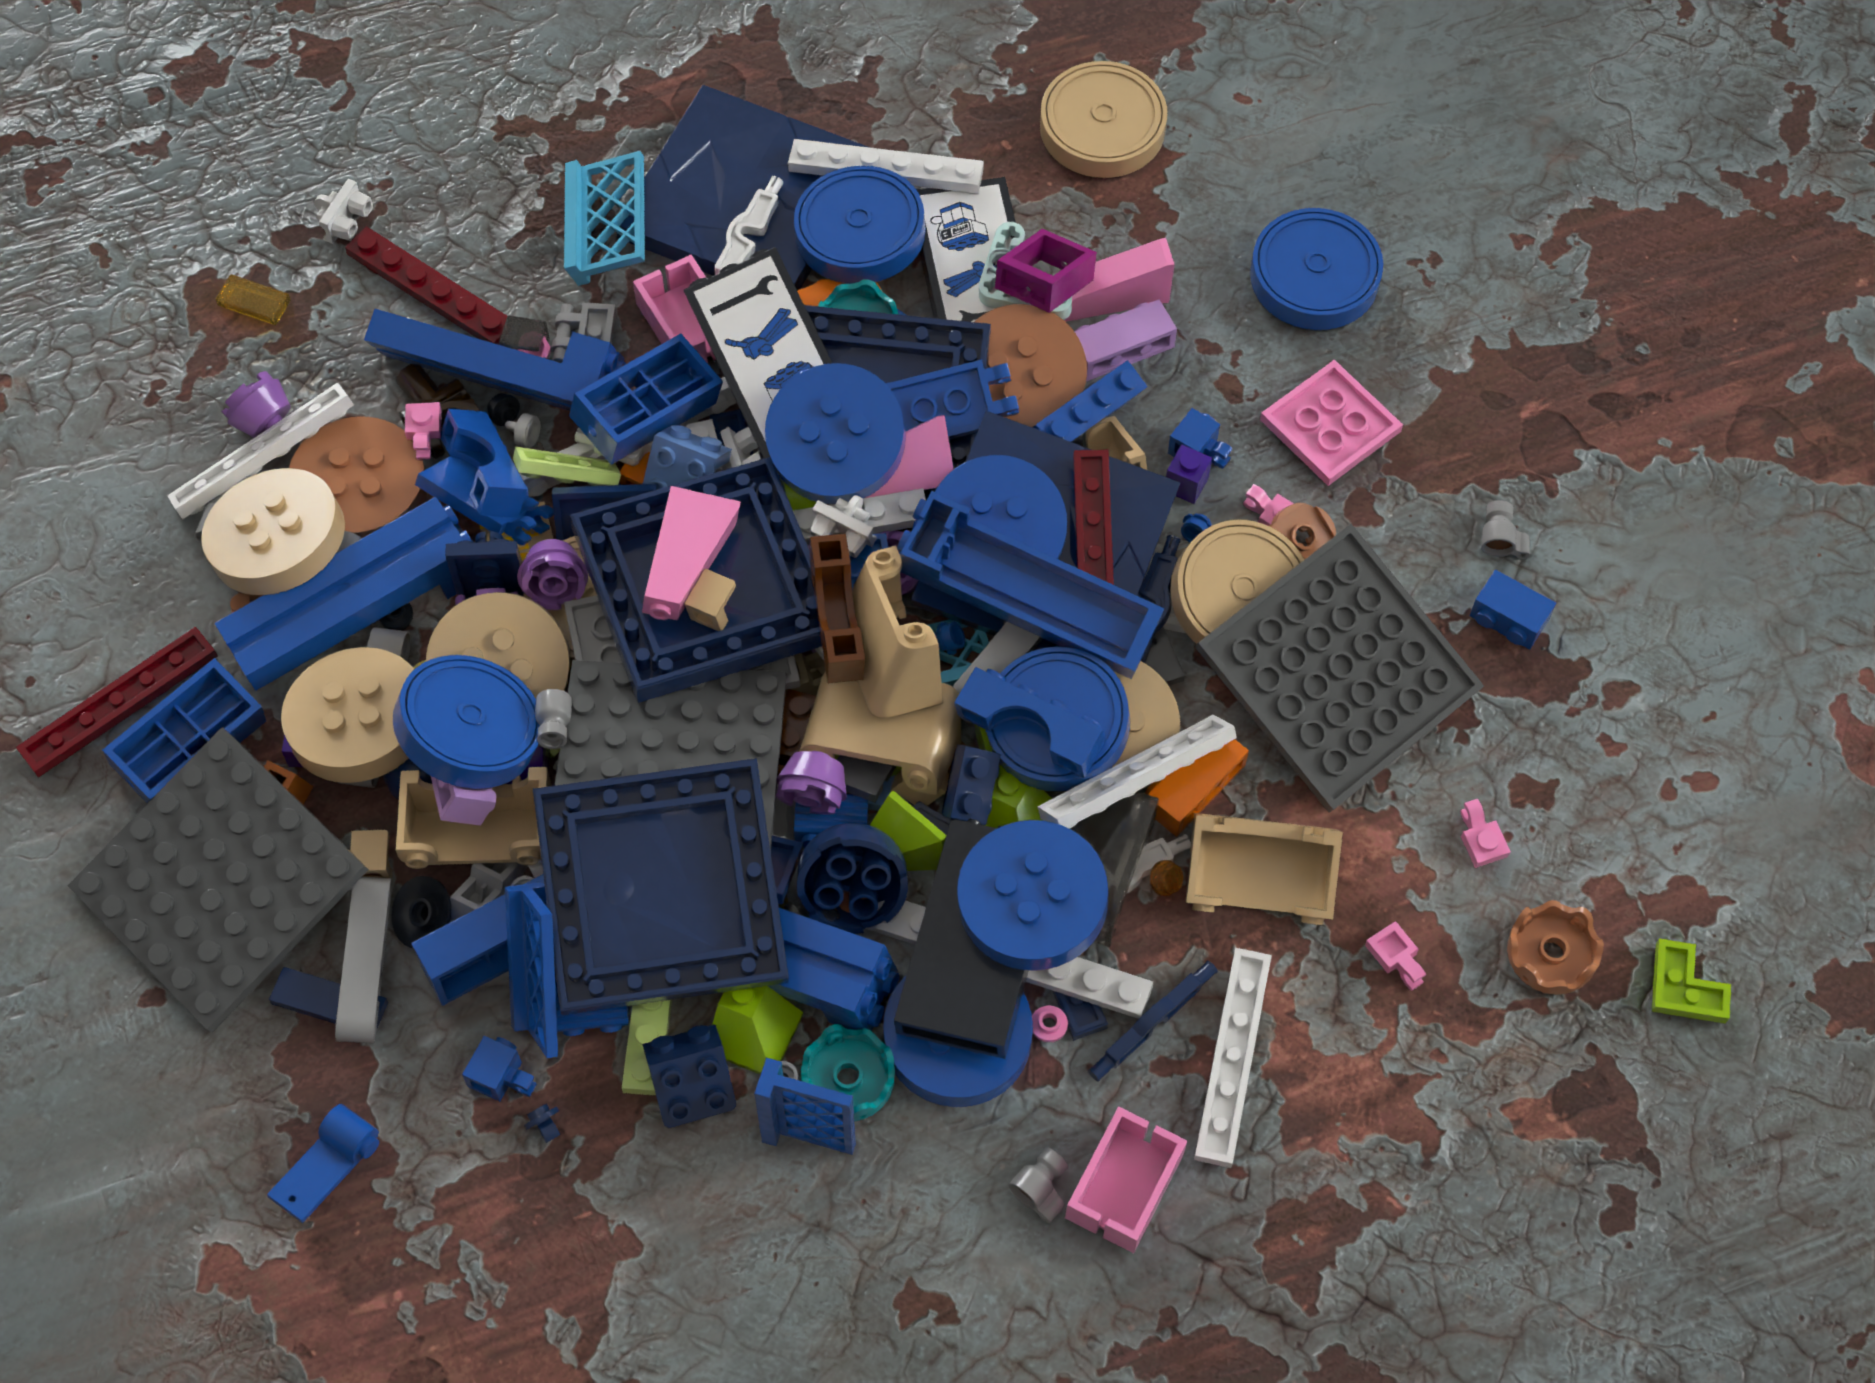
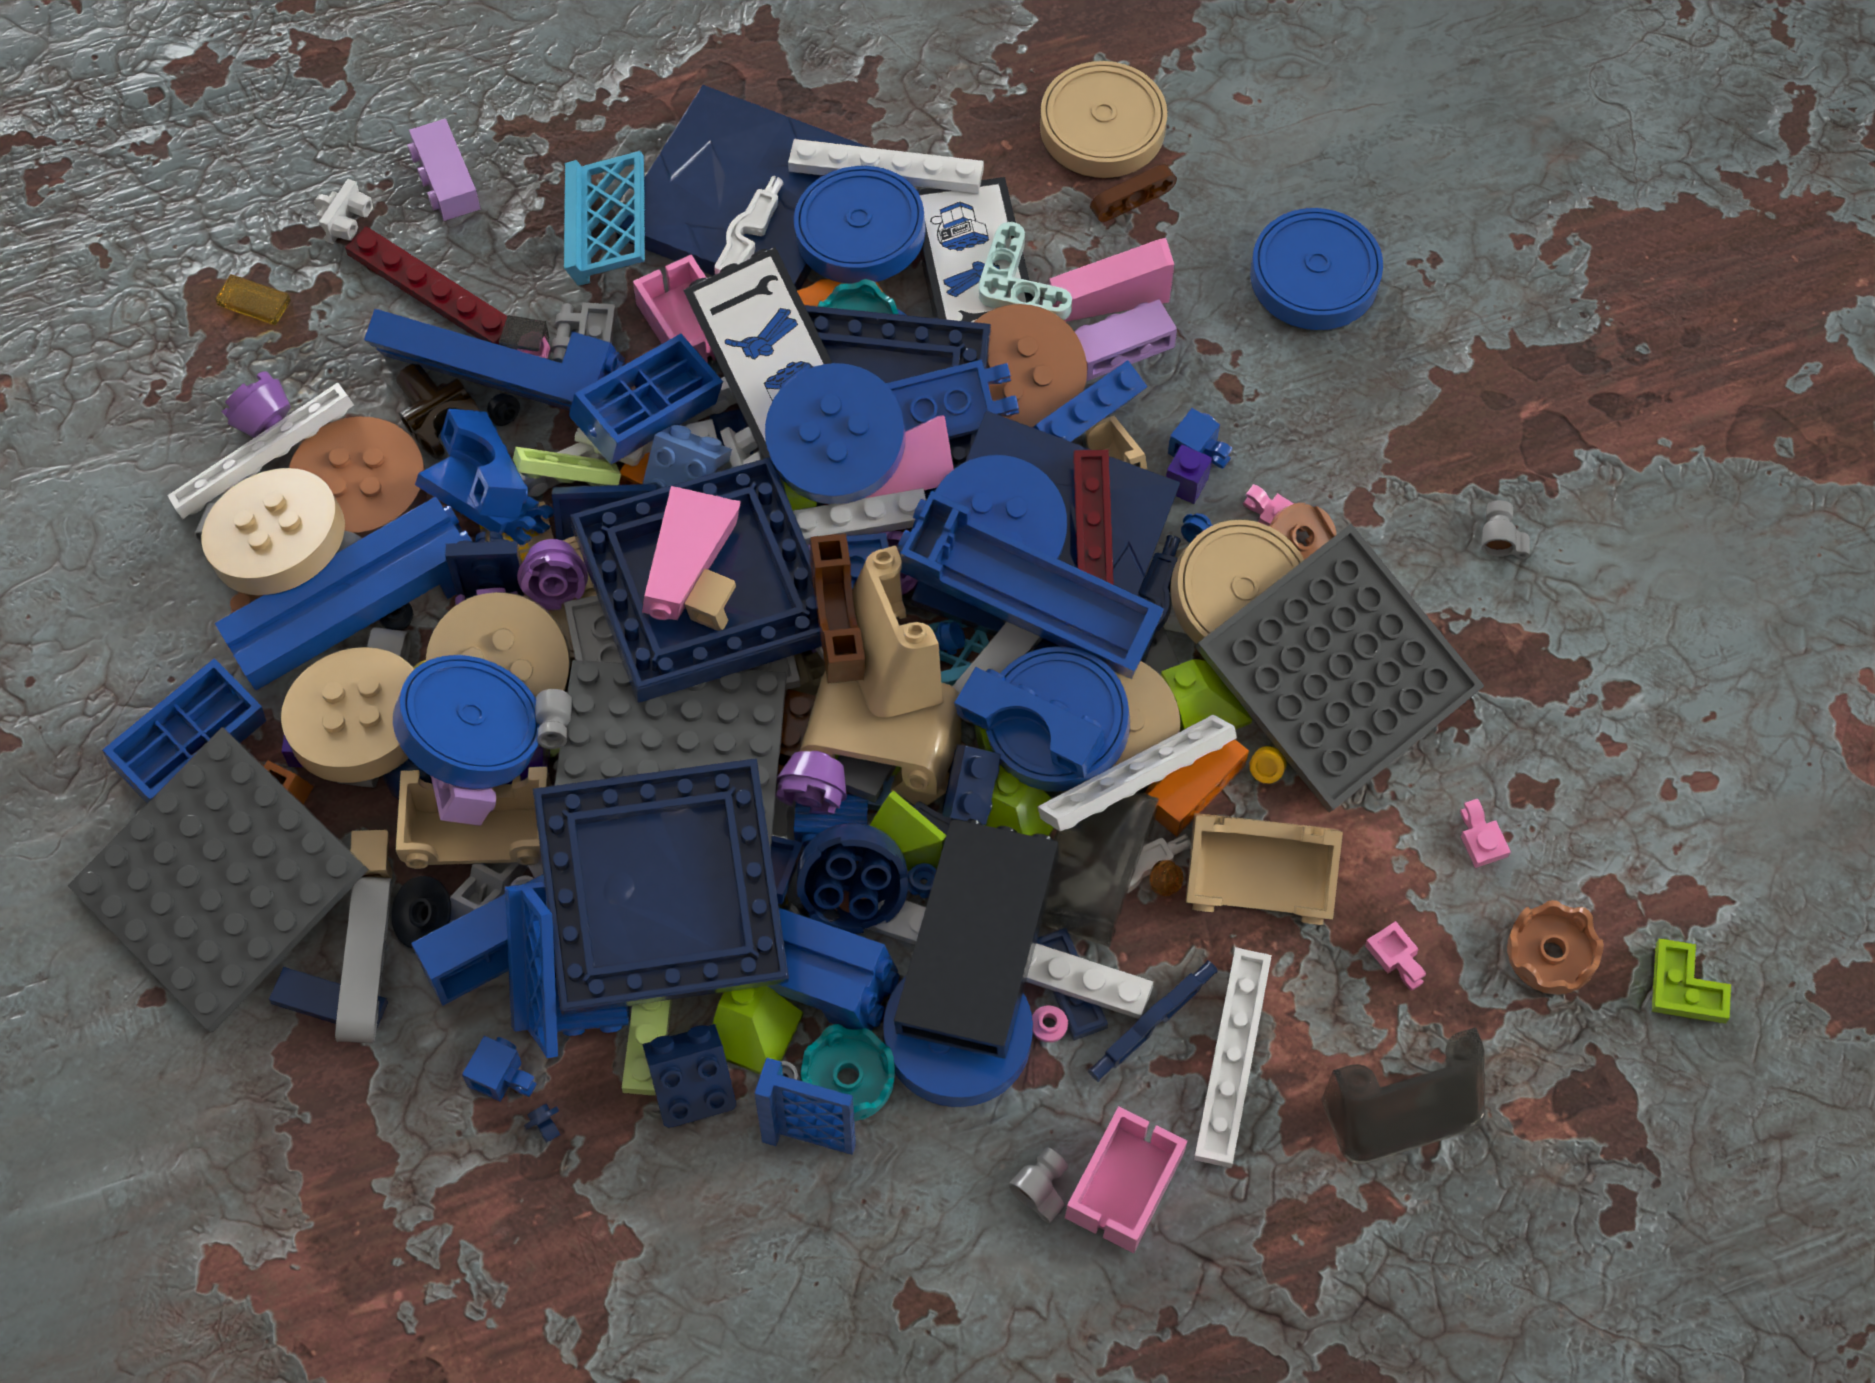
(116, 701): dark red plate -> none
(340, 1147): blue door -> none
(422, 425): bright pink plate -> none
(443, 170): none -> lavender brick
(525, 430): white tile -> none
(830, 519): white hips -> none
(916, 874): none -> blue plate
(1032, 895): blue brick -> none
(1047, 292): magenta window -> none
(1133, 193): none -> reddish brown beam
(1203, 694): none -> lime slope
(1267, 765): none -> yellow tile
(1331, 422): bright pink plate -> none
(1408, 1114): none -> clear smoke windscreen
(1512, 609): blue piece -> none

